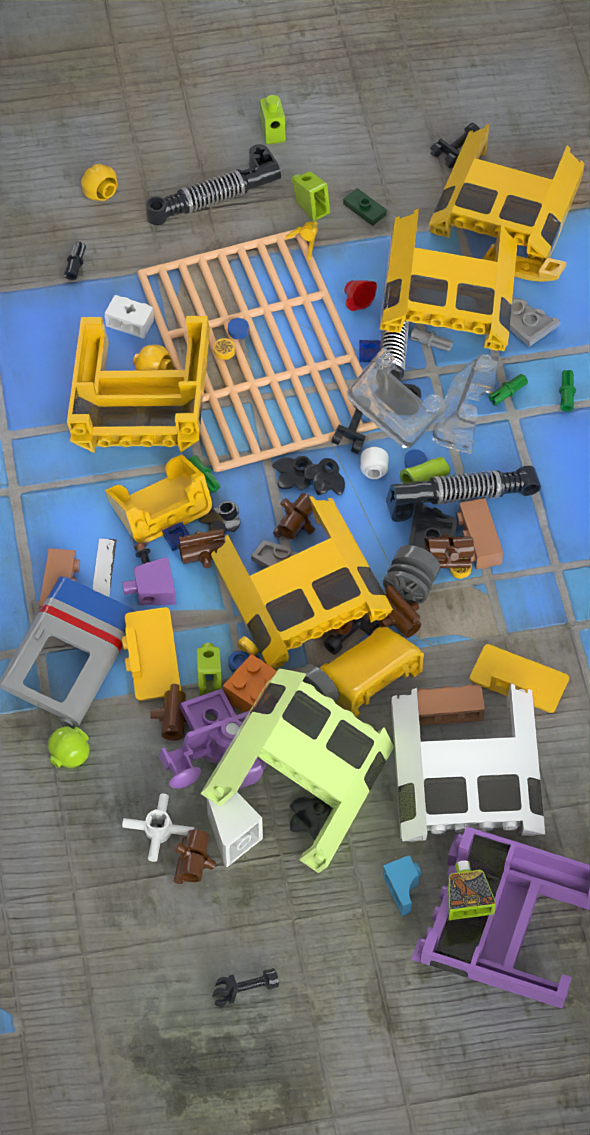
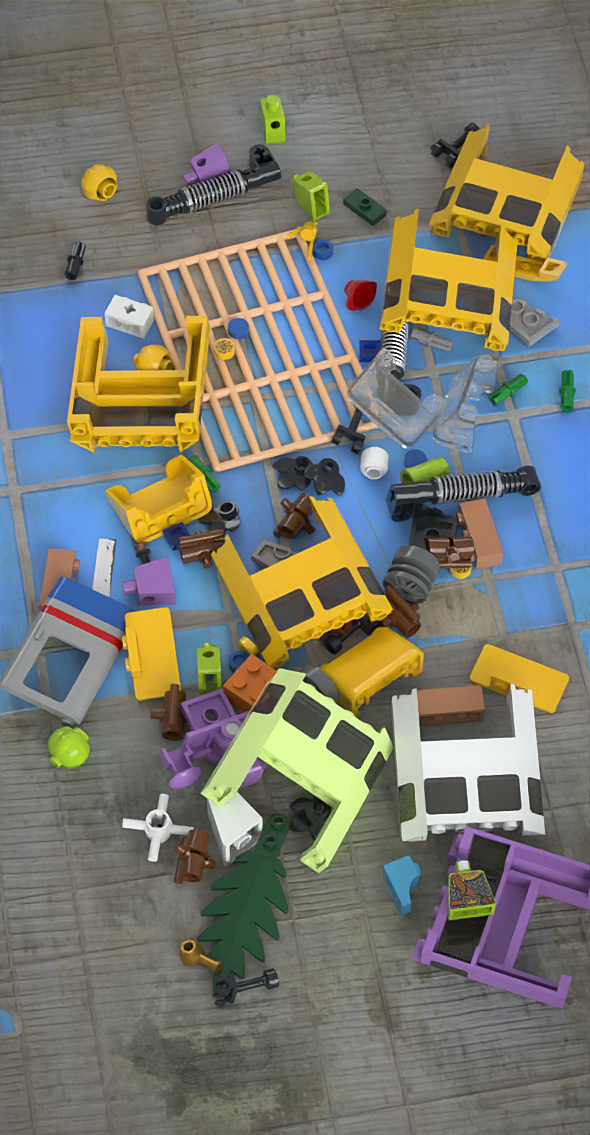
(197, 956): none -> pearl gold bar
(207, 165): none -> medium lavender torso
(247, 903): none -> dark green plant
(322, 249): none -> blue tile

